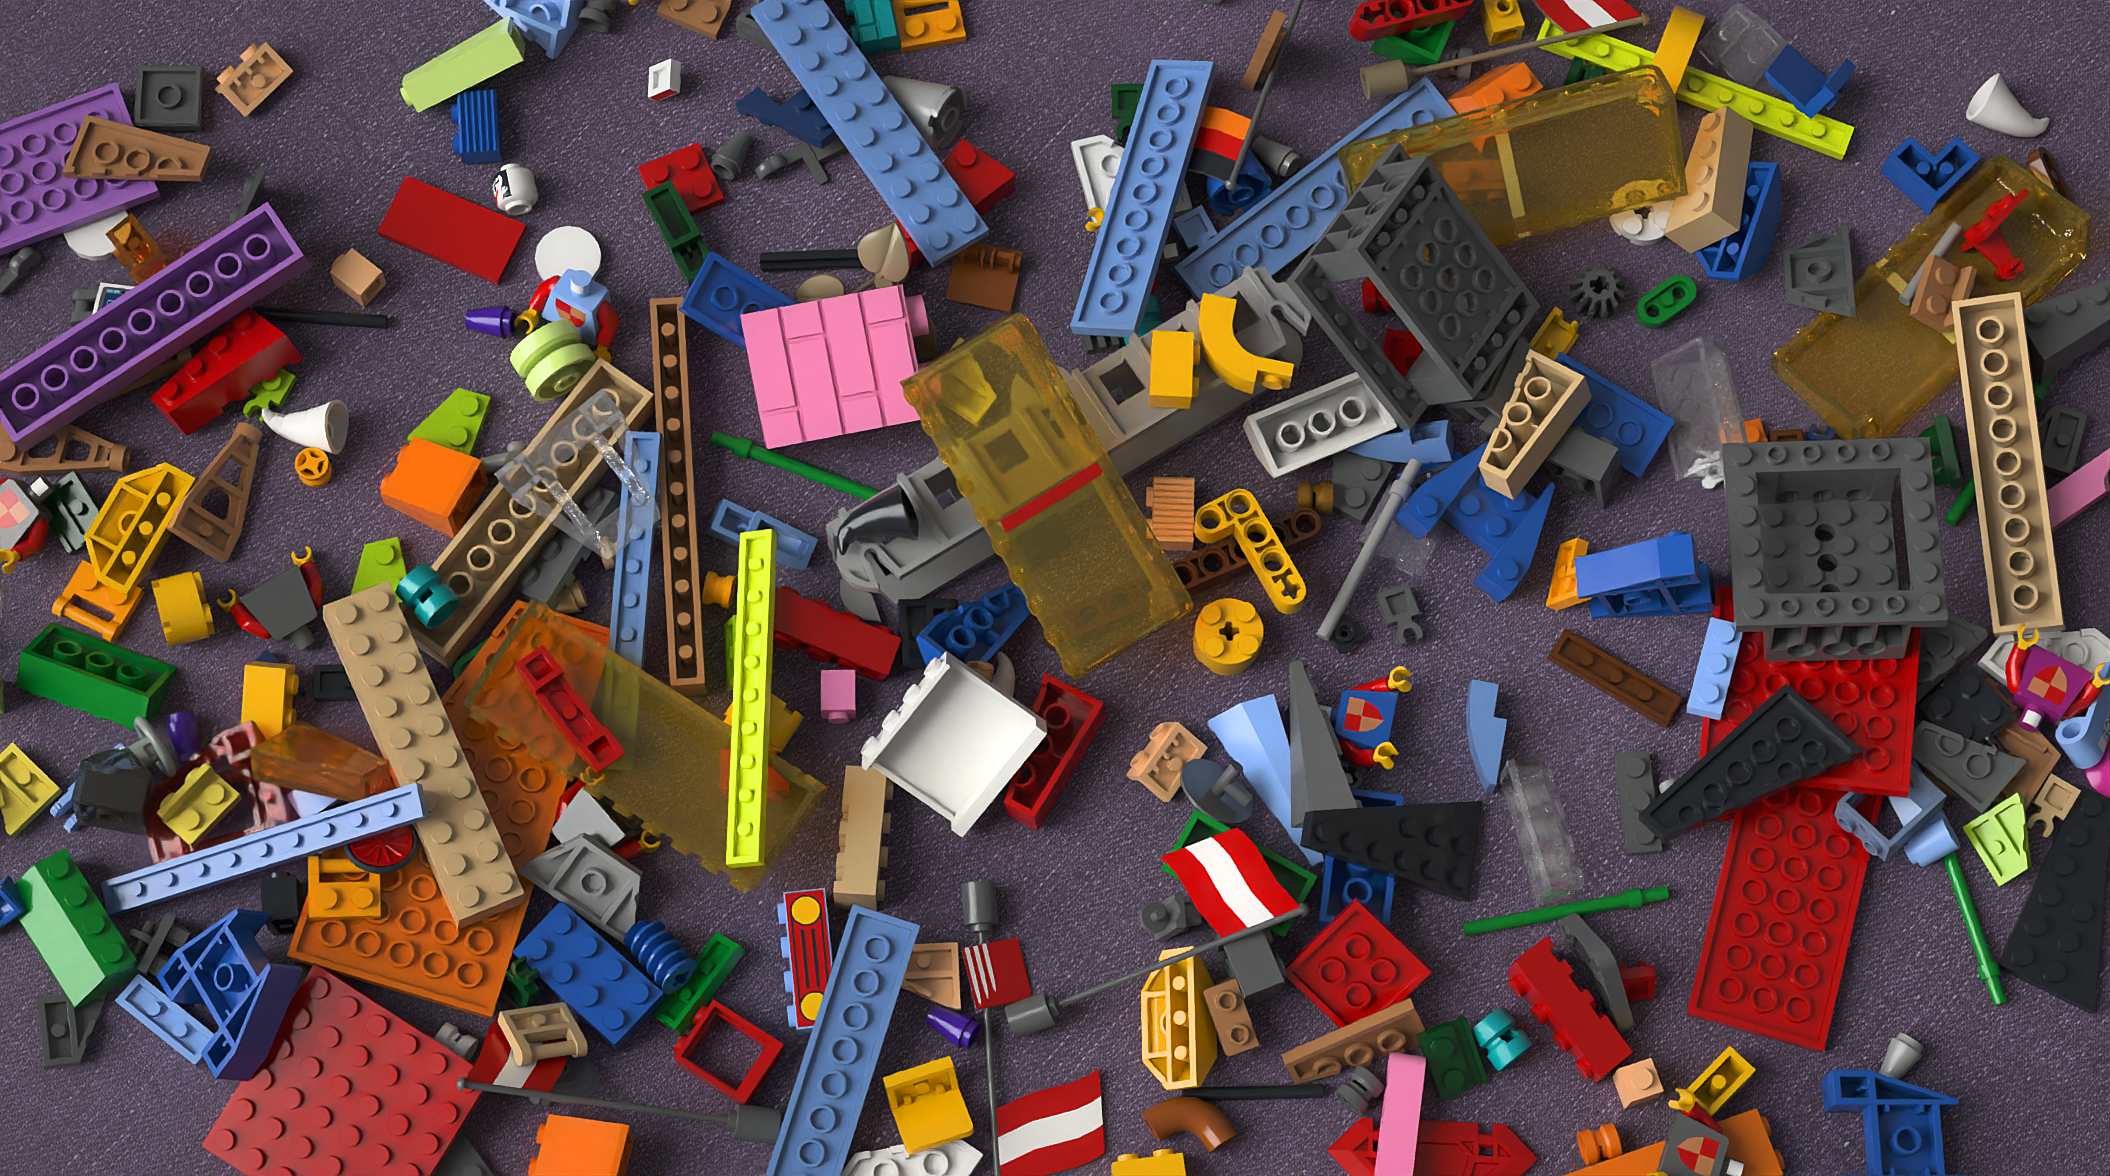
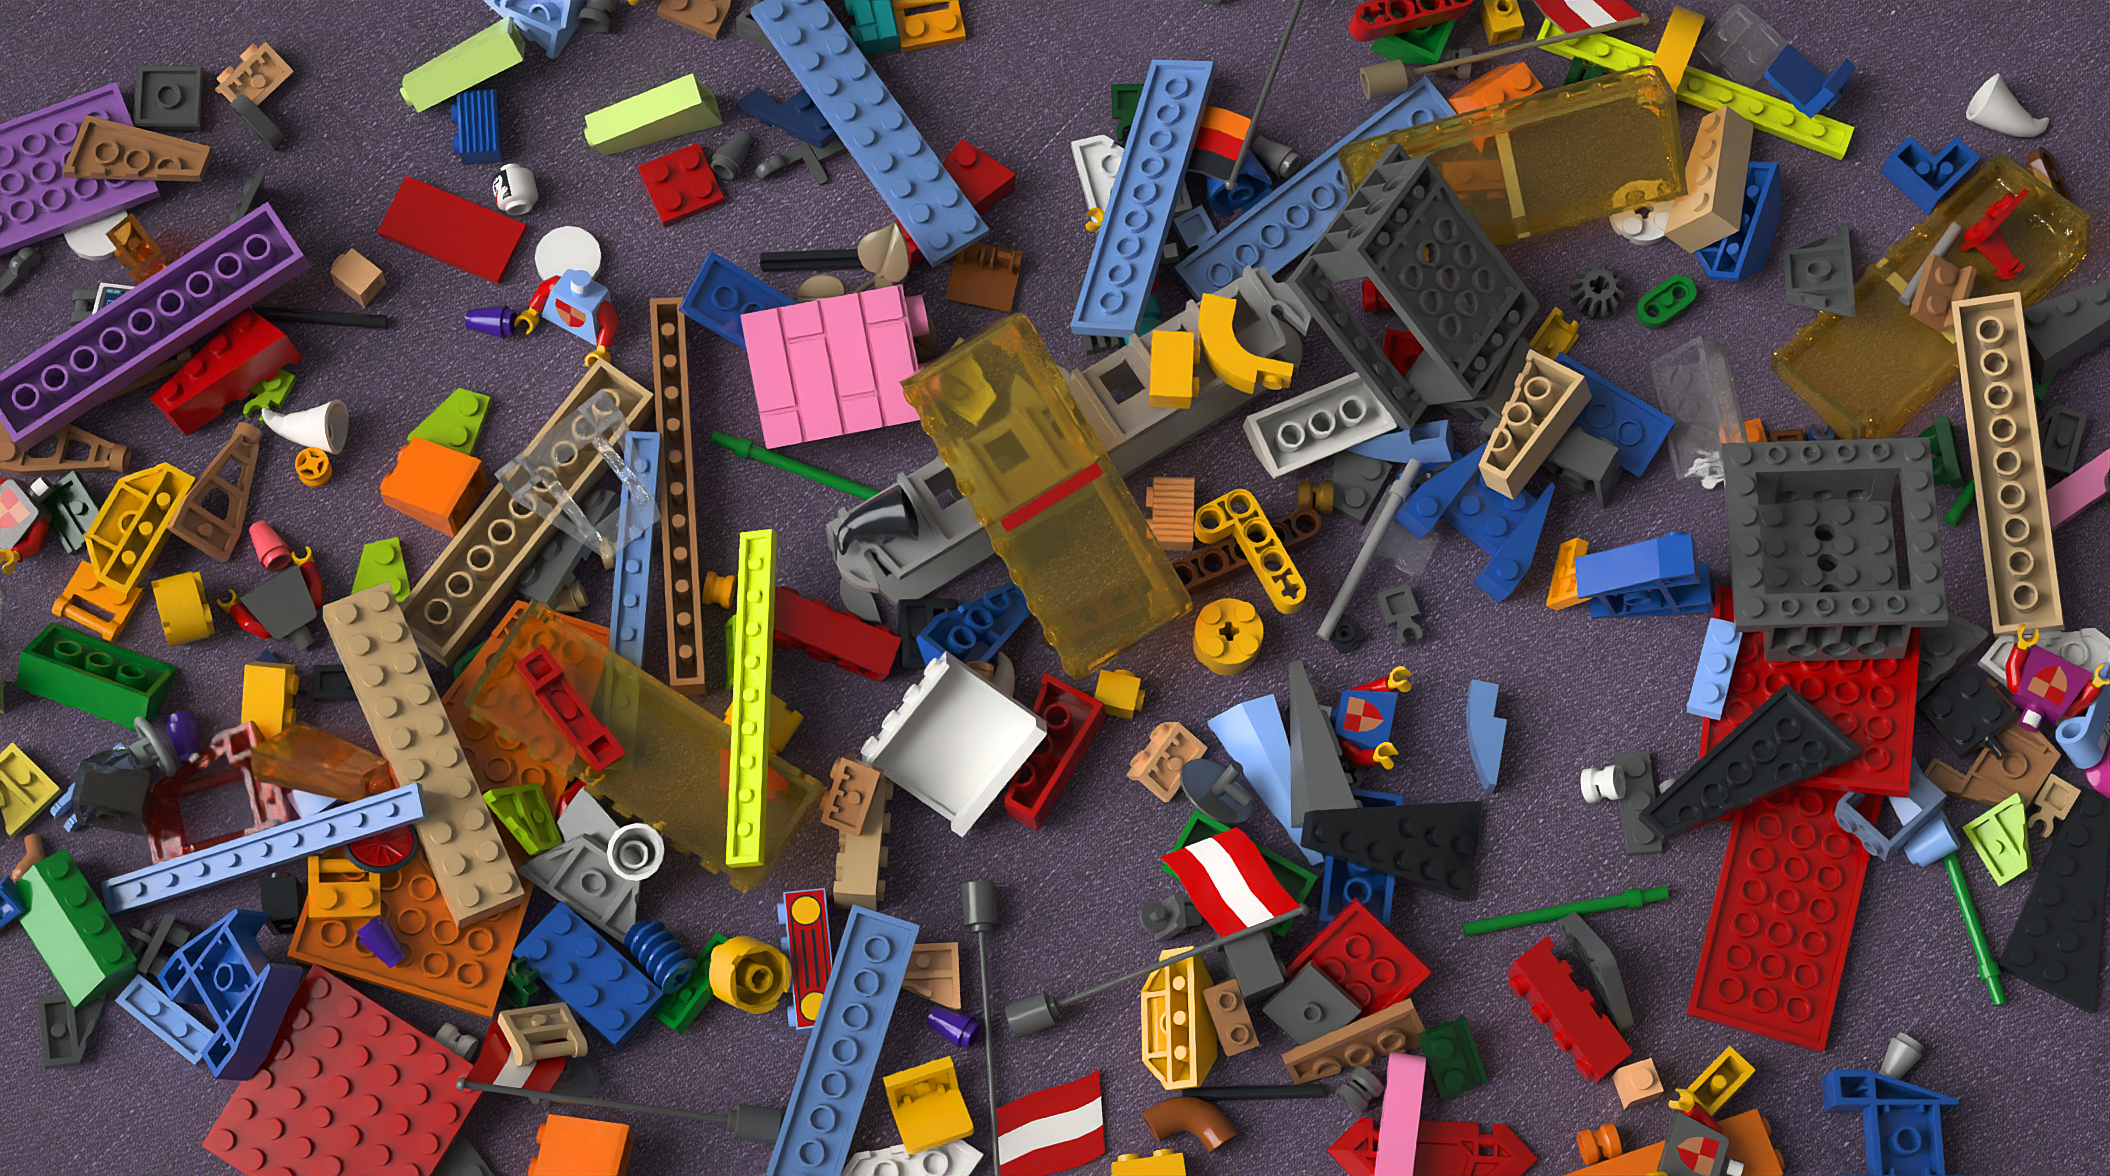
(35, 854): none -> nougat arm
(198, 804): light yellow bracket -> none
(256, 121): none -> dark grey beam
(270, 547): none -> coral cone
(381, 941): none -> dark purple cone
(424, 592): teal wheel -> none
(495, 462): light grey arm -> none
(526, 816): none -> lime wing
(552, 360): yellowish green wheel -> none
(635, 851): none -> white hat
(653, 116): none -> yellowish green slope
(664, 79): white plate -> none
(676, 229): dark green slope -> none
(730, 520): medium blue slope -> none
(749, 974): none -> yellow brick
(758, 1073): red window -> none
(838, 695): bright pink brick -> none
(851, 794): none -> medium nougat bracket
(930, 107): light grey cone -> none
(996, 973): red sticker -> none
(1120, 693): none -> yellow brick
(1265, 51): medium nougat wing -> none
(1311, 1005): none -> dark grey plate
(1513, 1043): teal wheel -> none
(1540, 831): clear slope -> none
(1603, 783): none -> white wheel
(1615, 678): reddish brown tile -> none
(1638, 981): red tile -> none
(1964, 766): dark grey wing -> none

